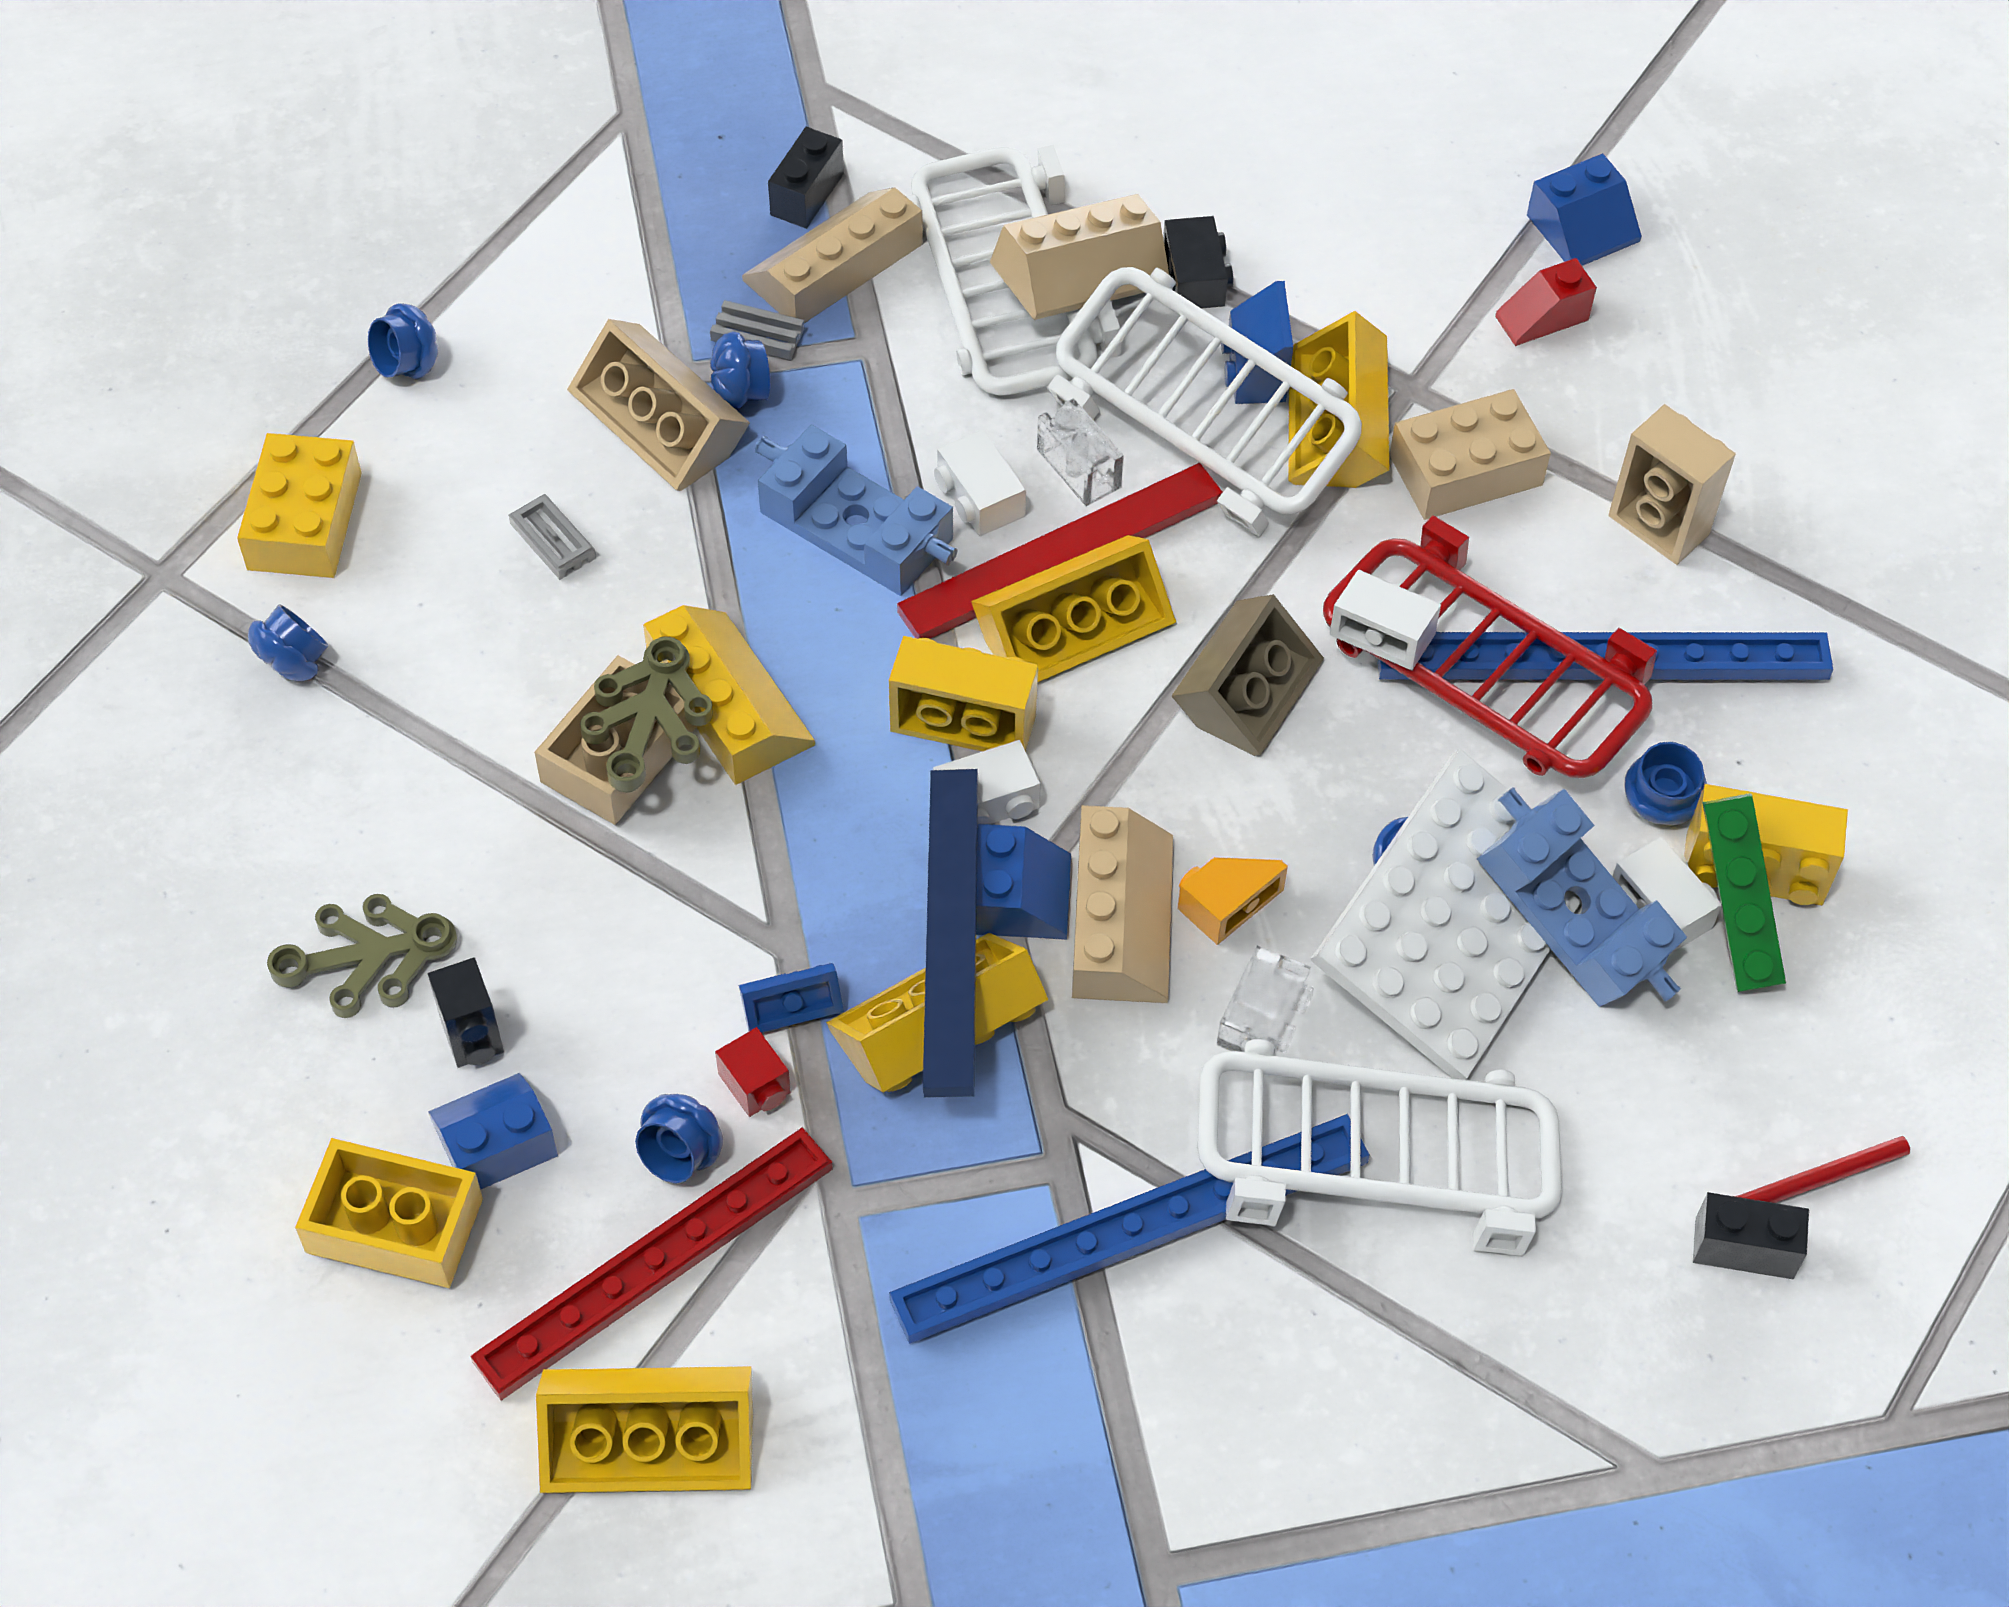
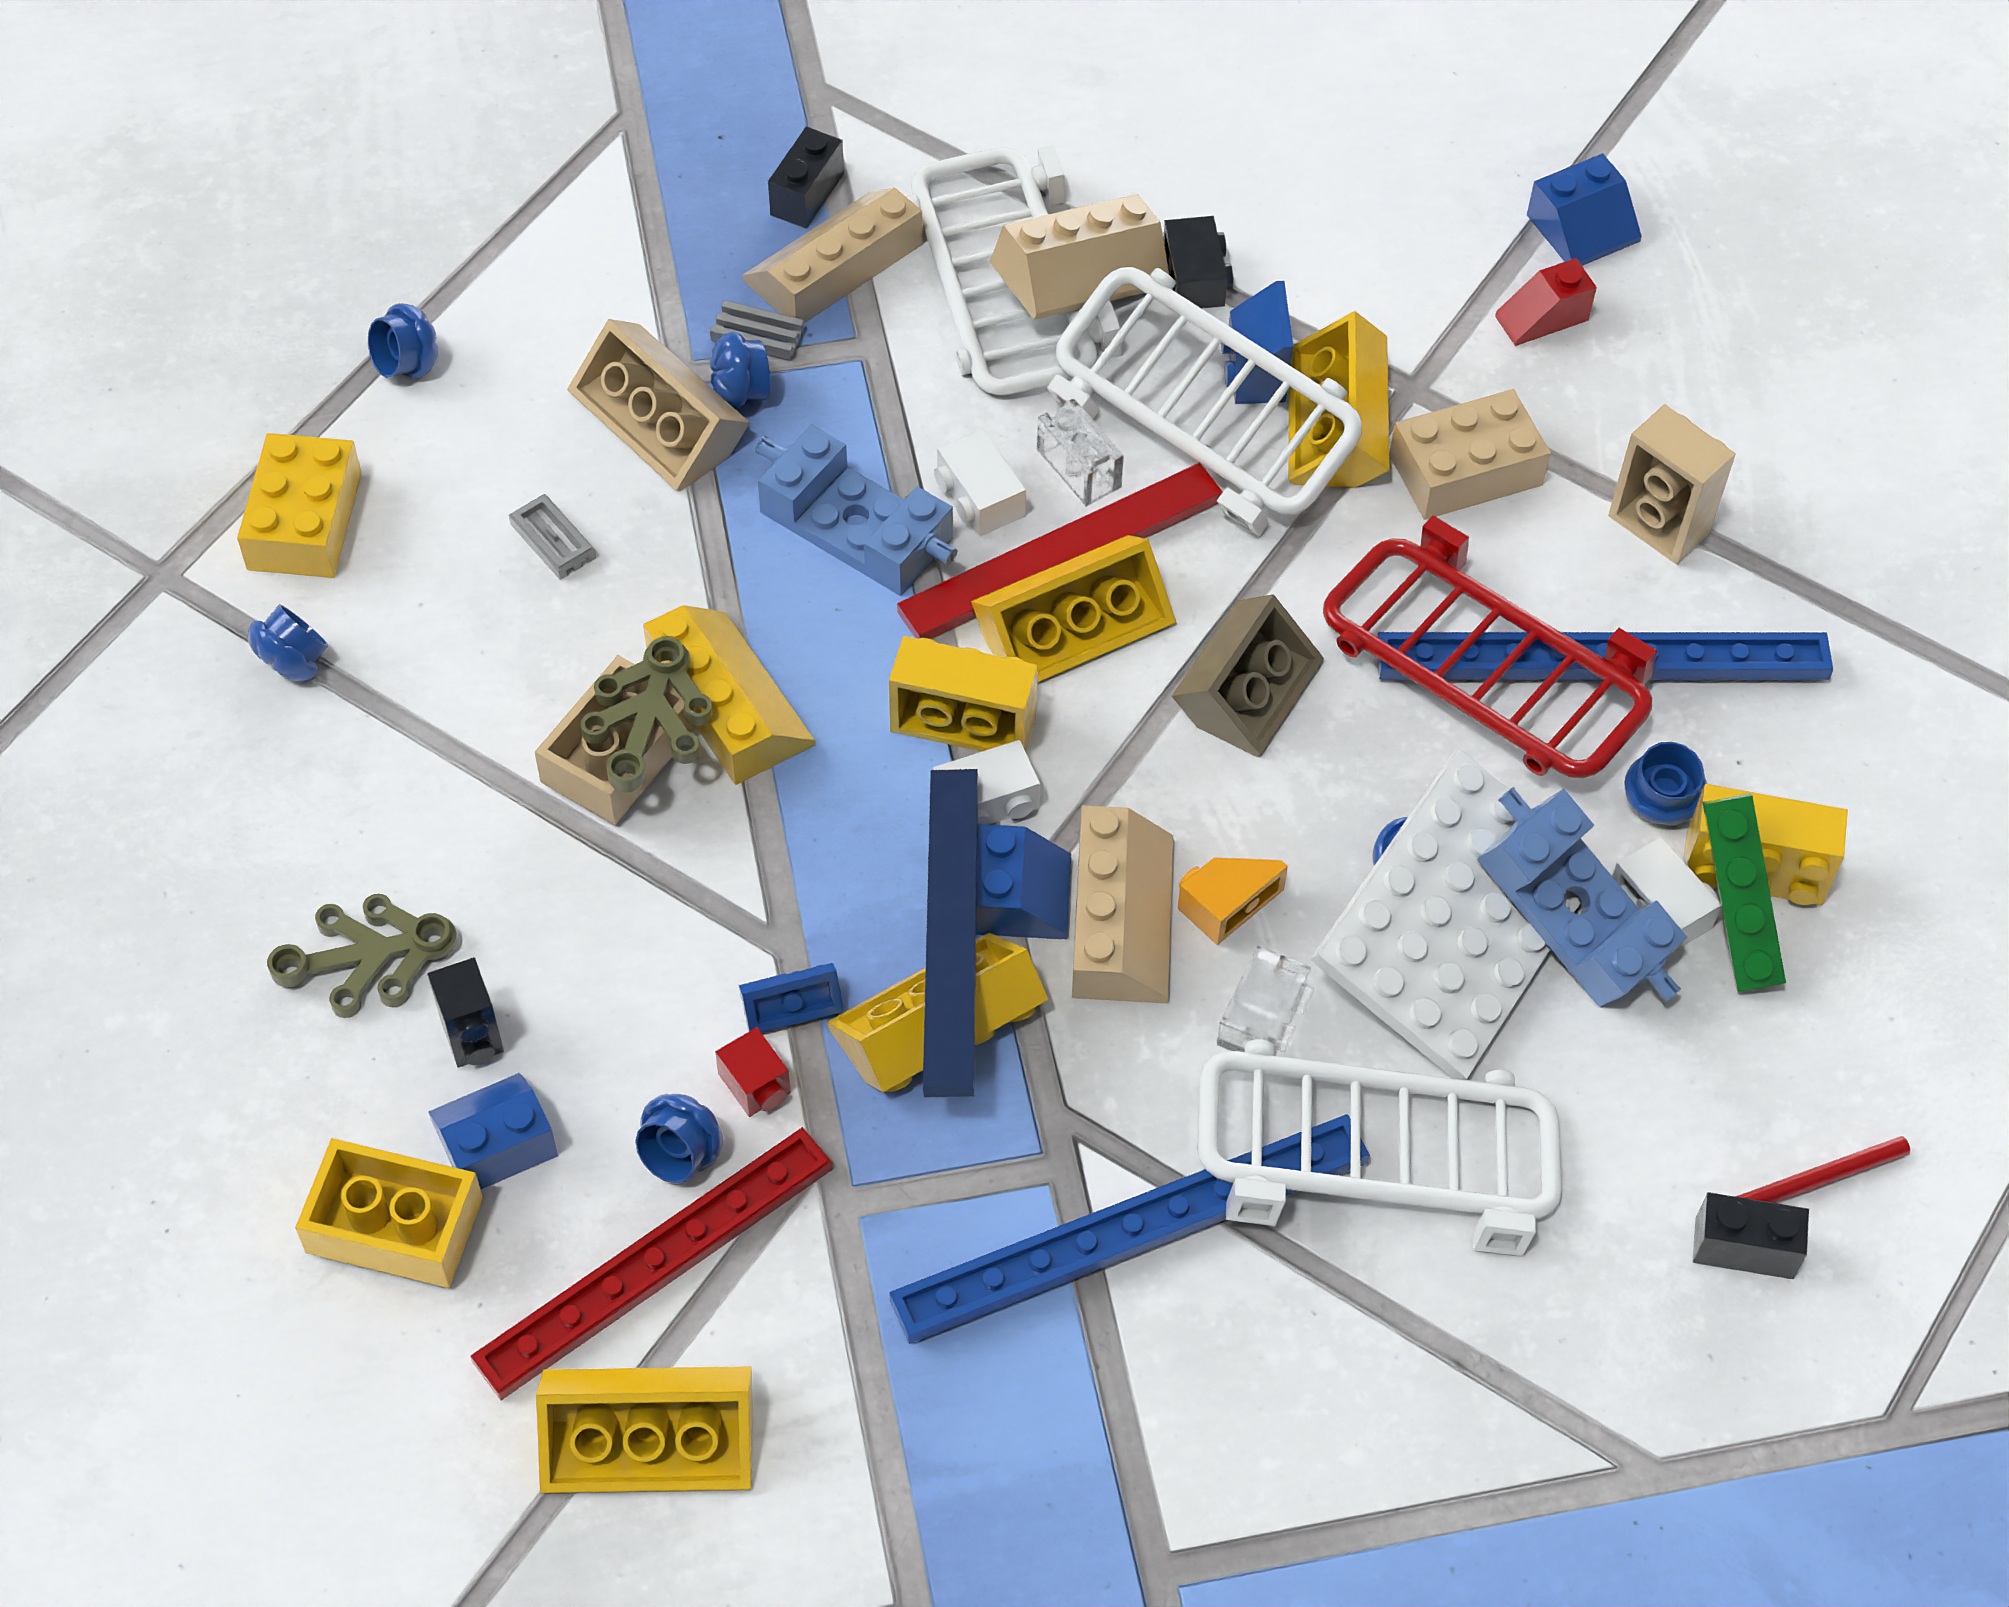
(1385, 619): white brick -> none

